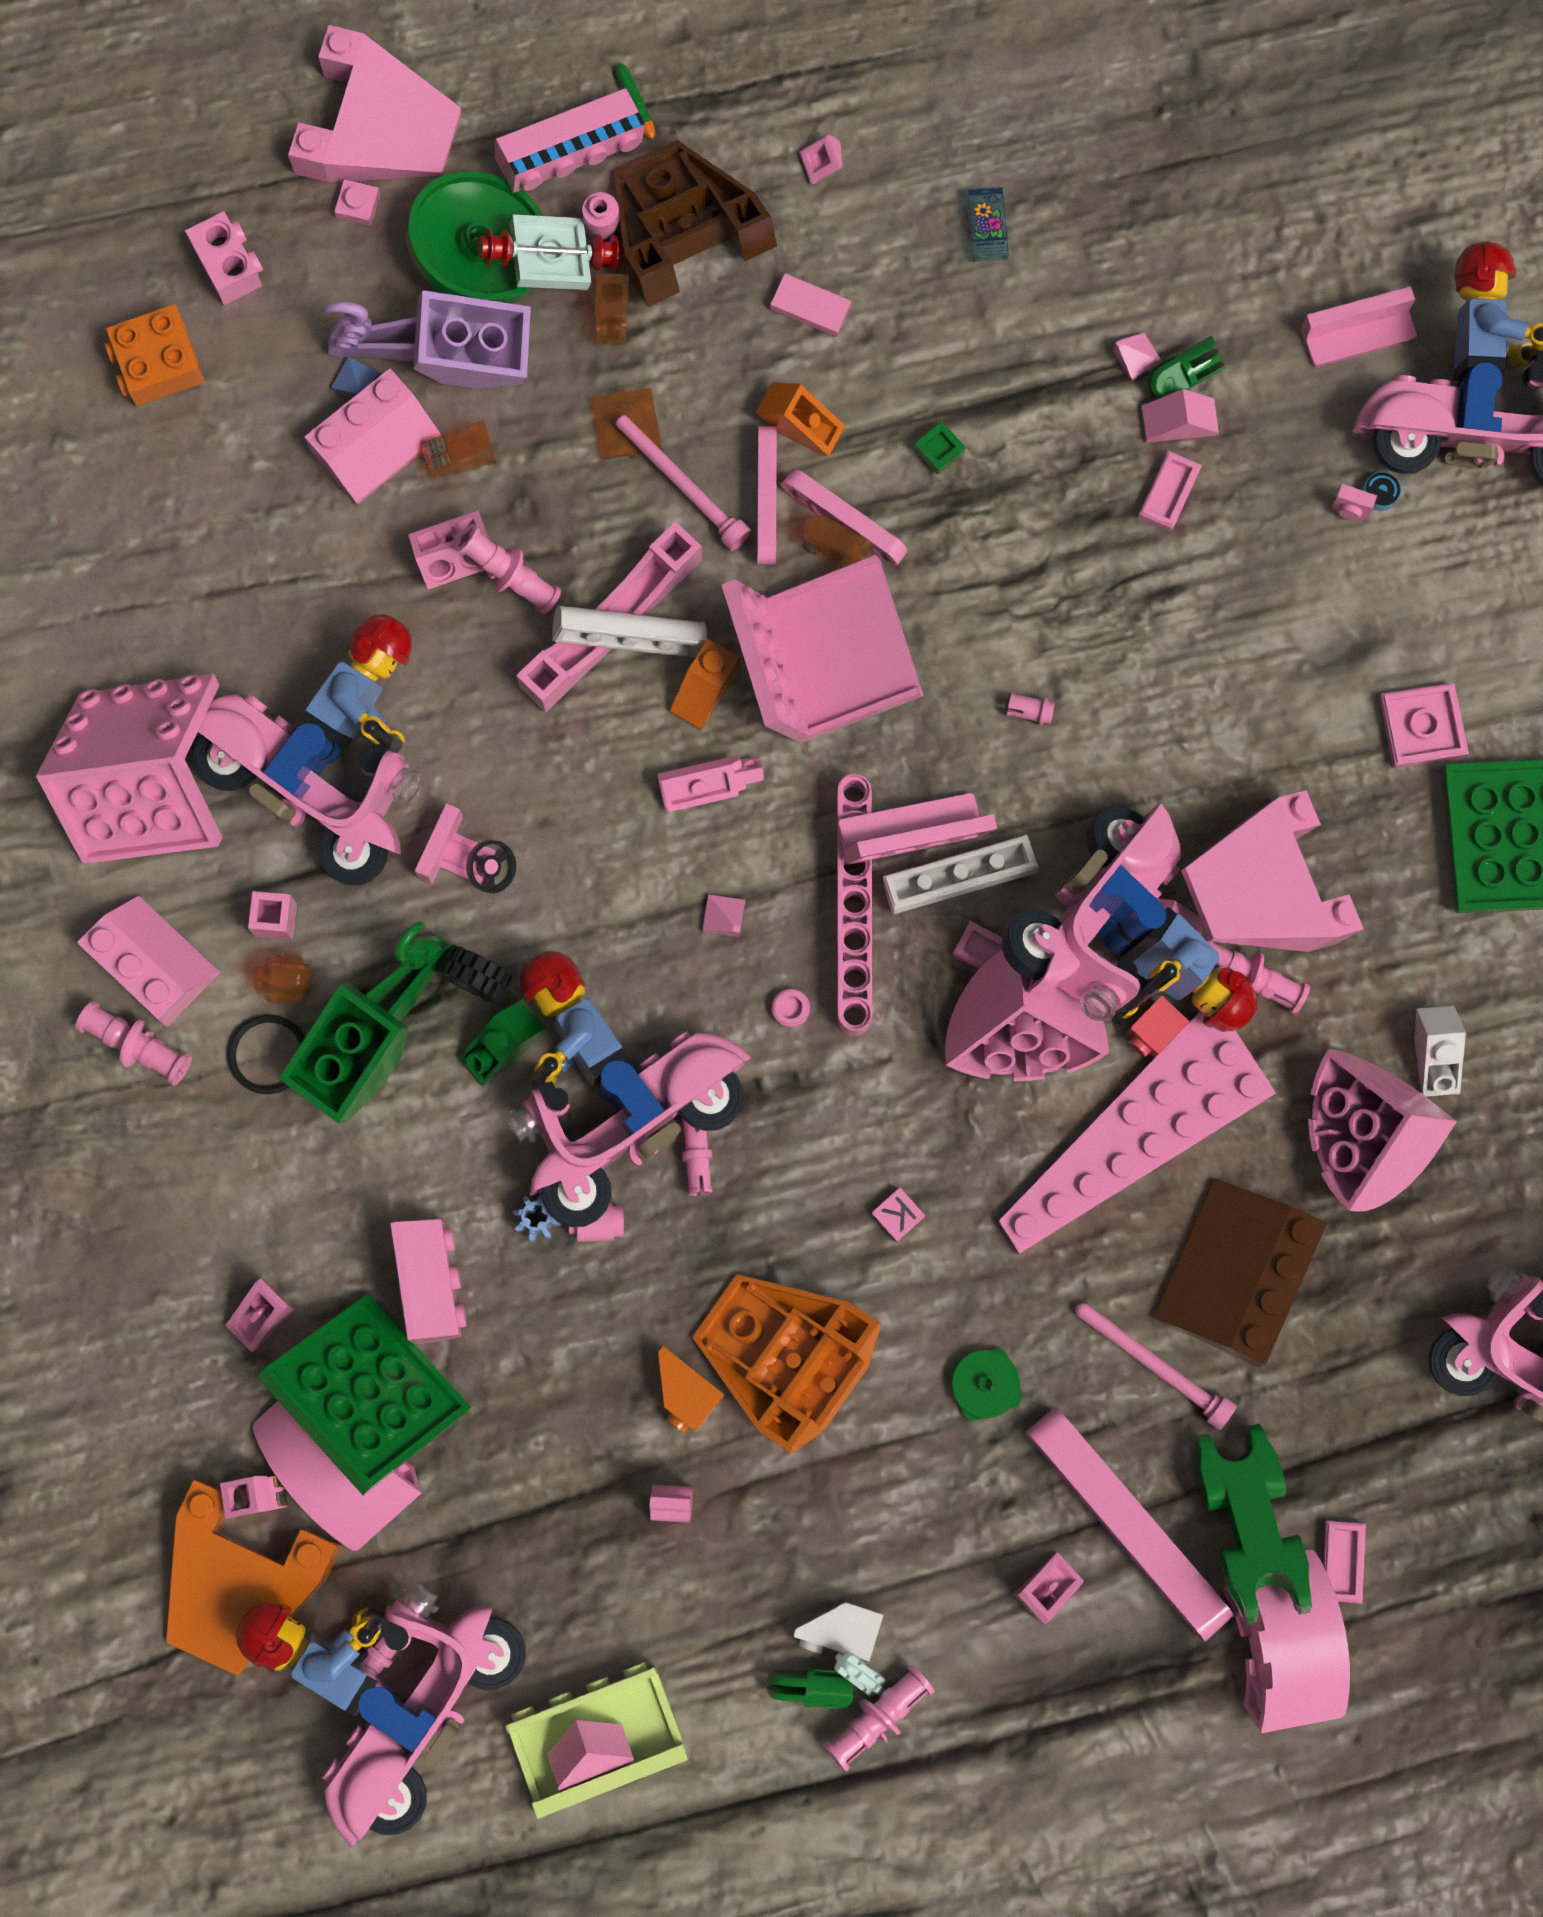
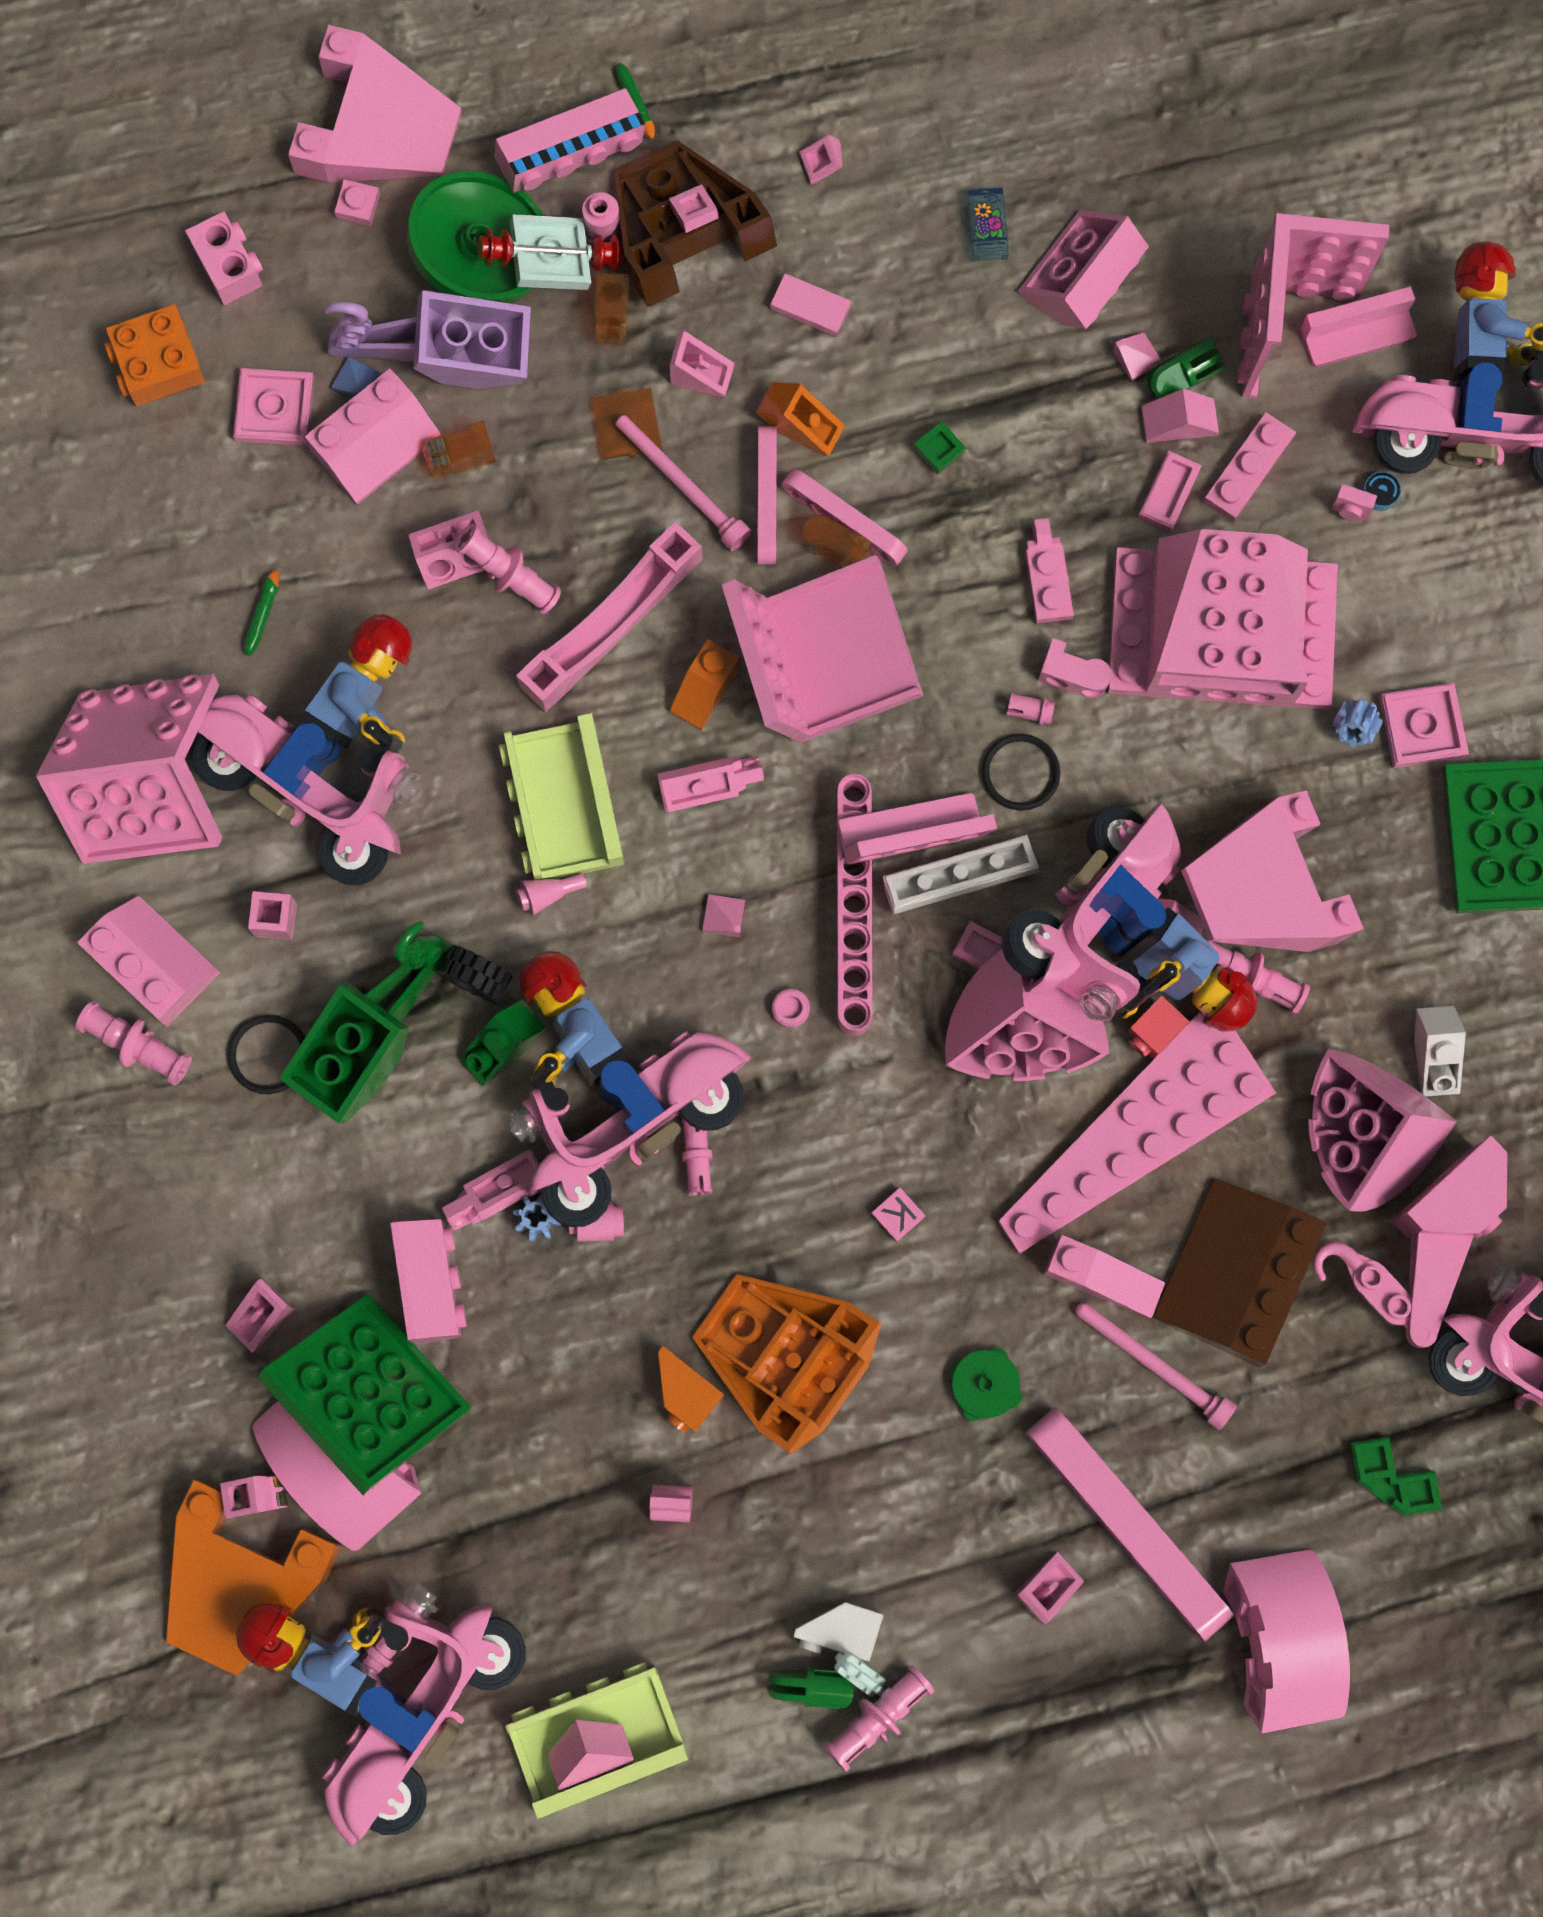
(270, 589): none -> green piece
(273, 406): none -> bright pink tile
(283, 978): clear orange head -> none
(462, 855): bright pink piece -> none
(492, 1191): none -> bright pink hinge
(539, 894): none -> bright pink cone
(562, 800): none -> yellowish green panel
(628, 631): white brick -> none
(693, 208): none -> bright pink plate
(699, 367): none -> bright pink slope
(1018, 738): none -> black tyre
(1048, 575): none -> bright pink hinge
(1074, 673): none -> bright pink leg
(1084, 267): none -> bright pink slope
(1103, 1276): none -> bright pink slope
(1224, 621): none -> bright pink wedge
(1249, 467): none -> bright pink plate
(1260, 1552): green piece -> none
(1307, 259): none -> bright pink bracket
(1345, 1559): bright pink tile -> none
(1357, 722): none -> light blue gear
(1376, 1473): none -> green tile
(1441, 1227): none -> bright pink slope

